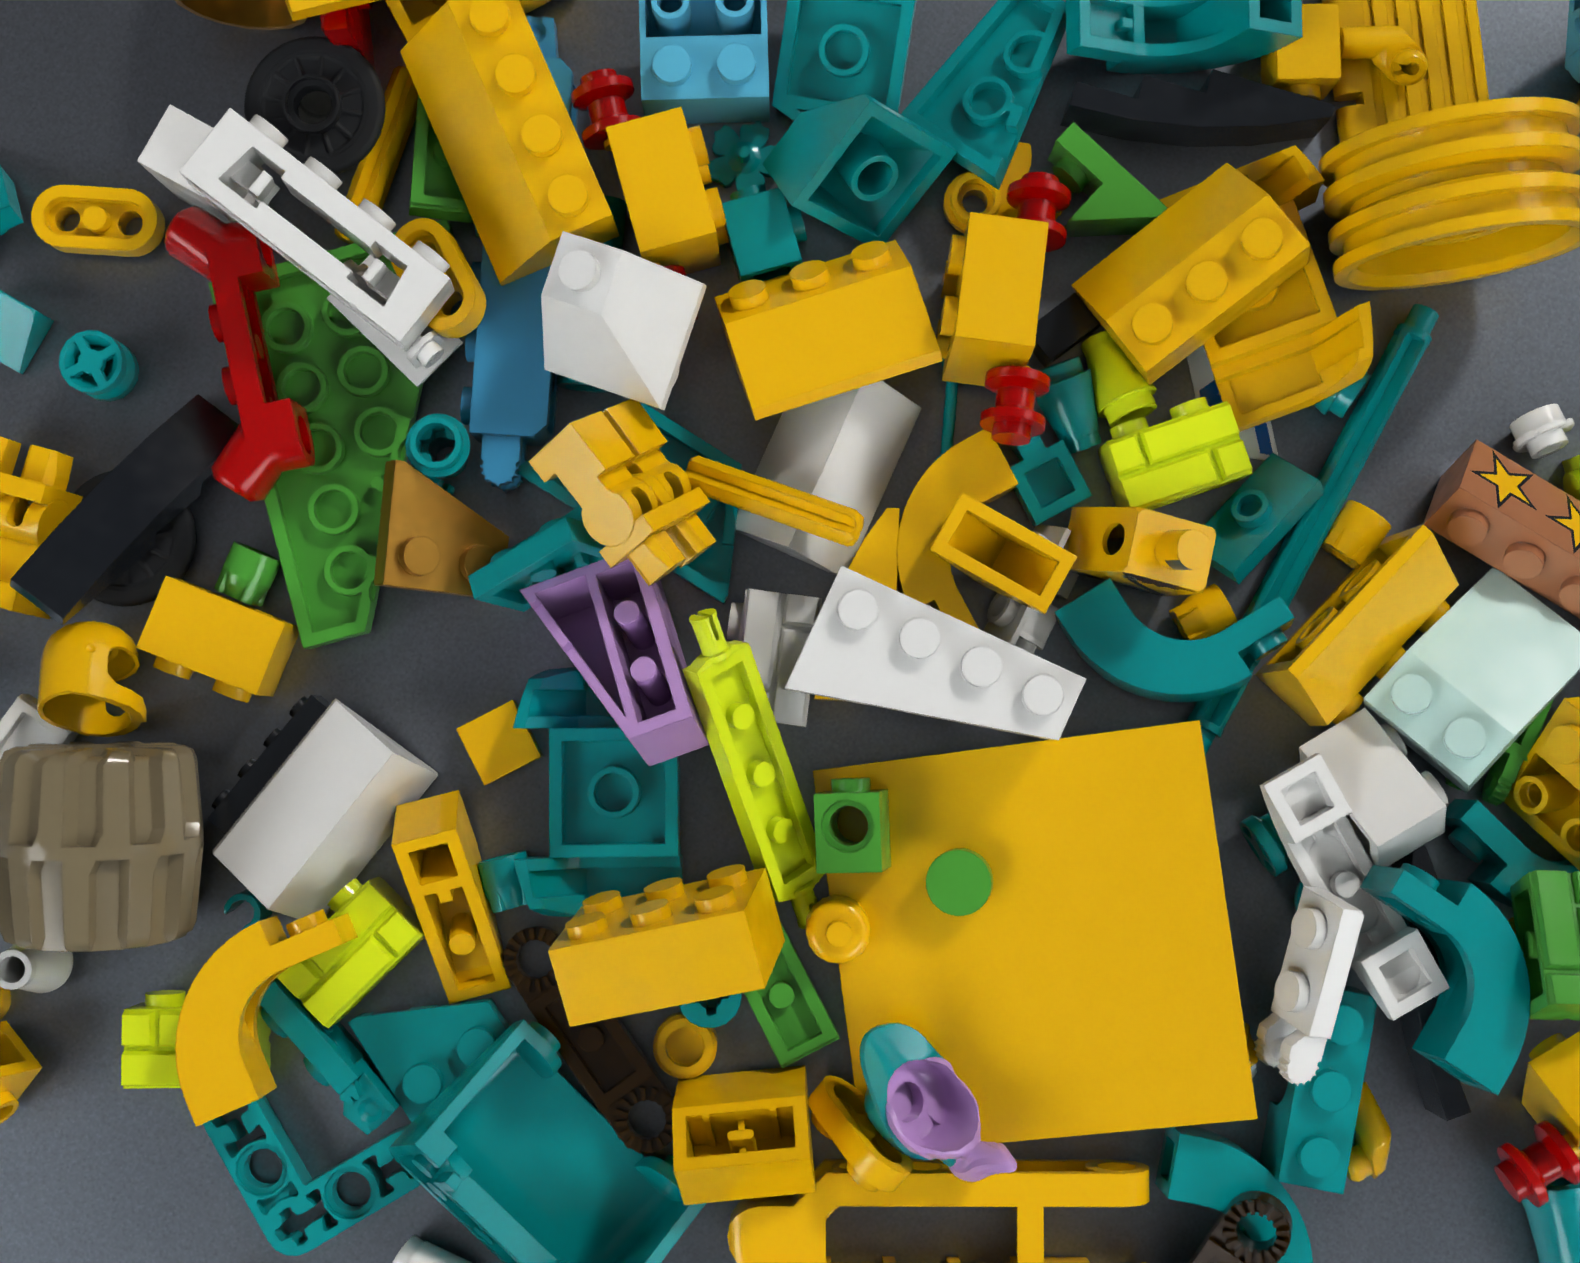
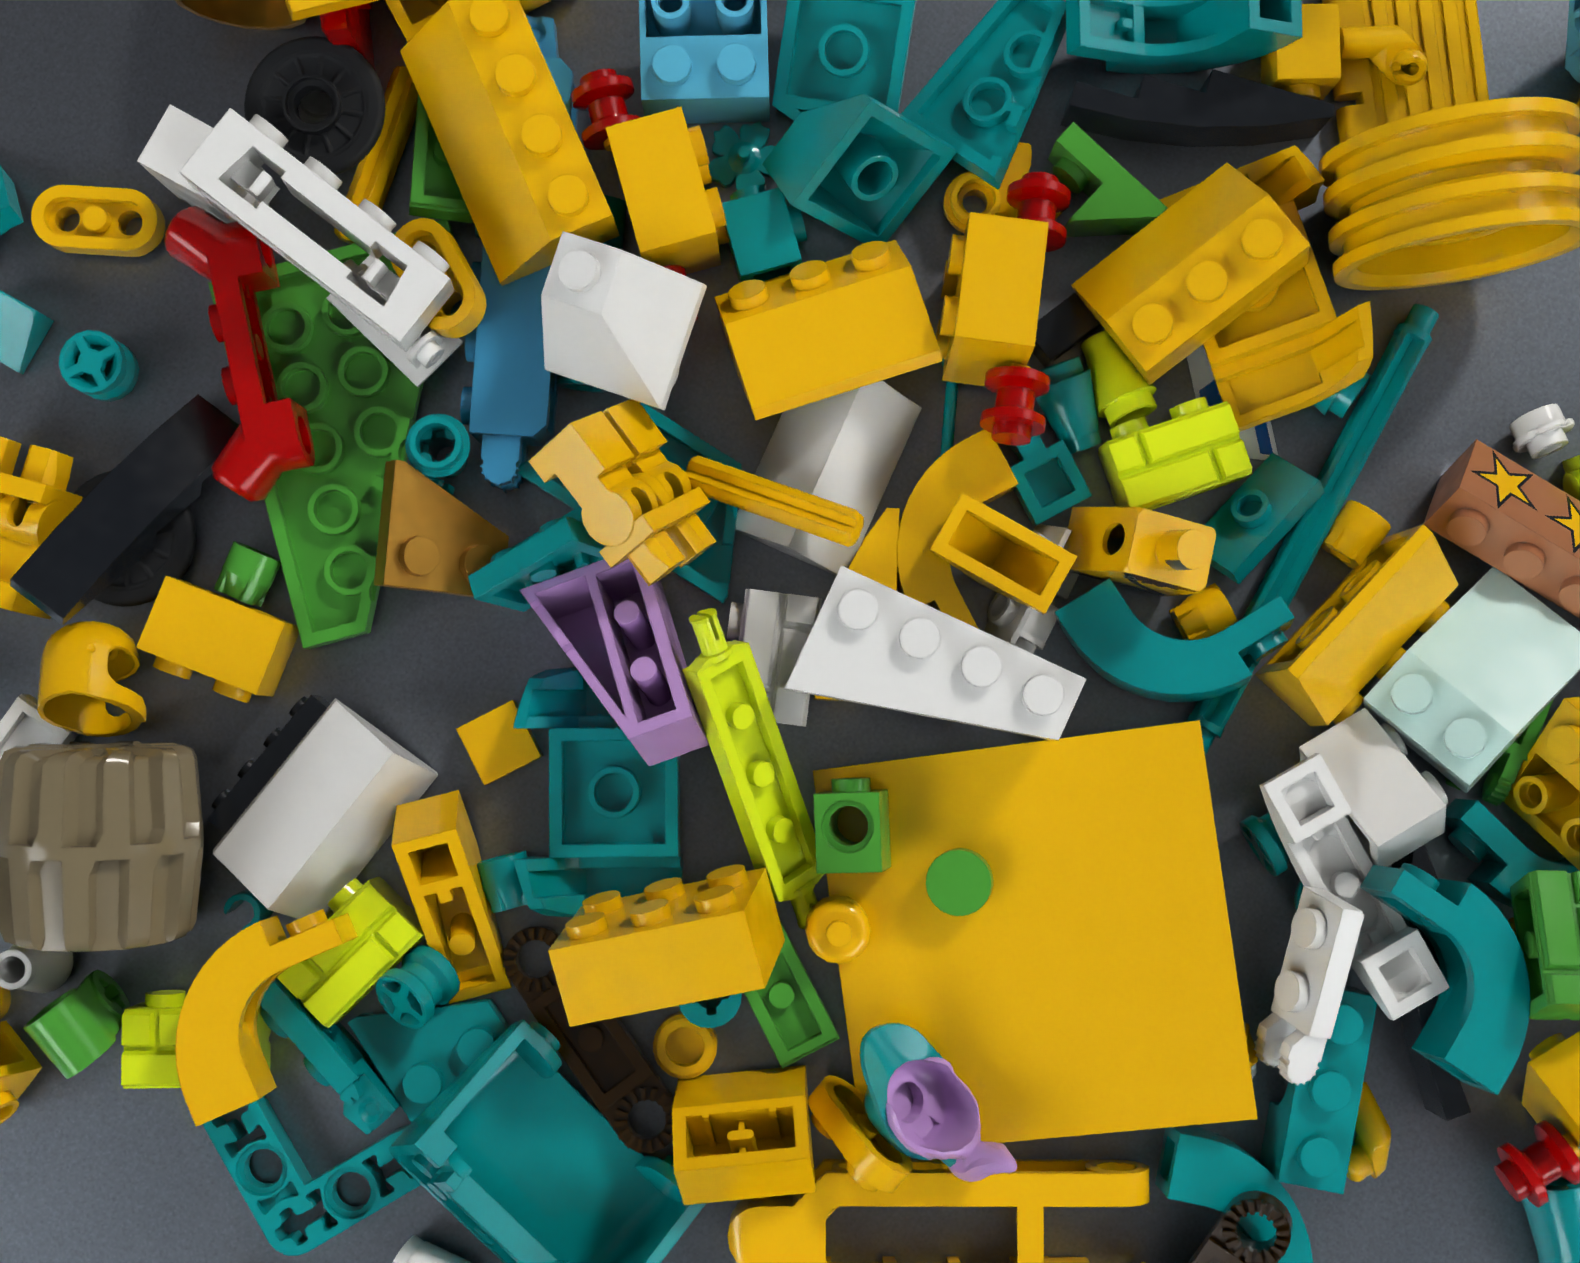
(80, 1023): none -> bright green piece
(417, 987): none -> teal wheel

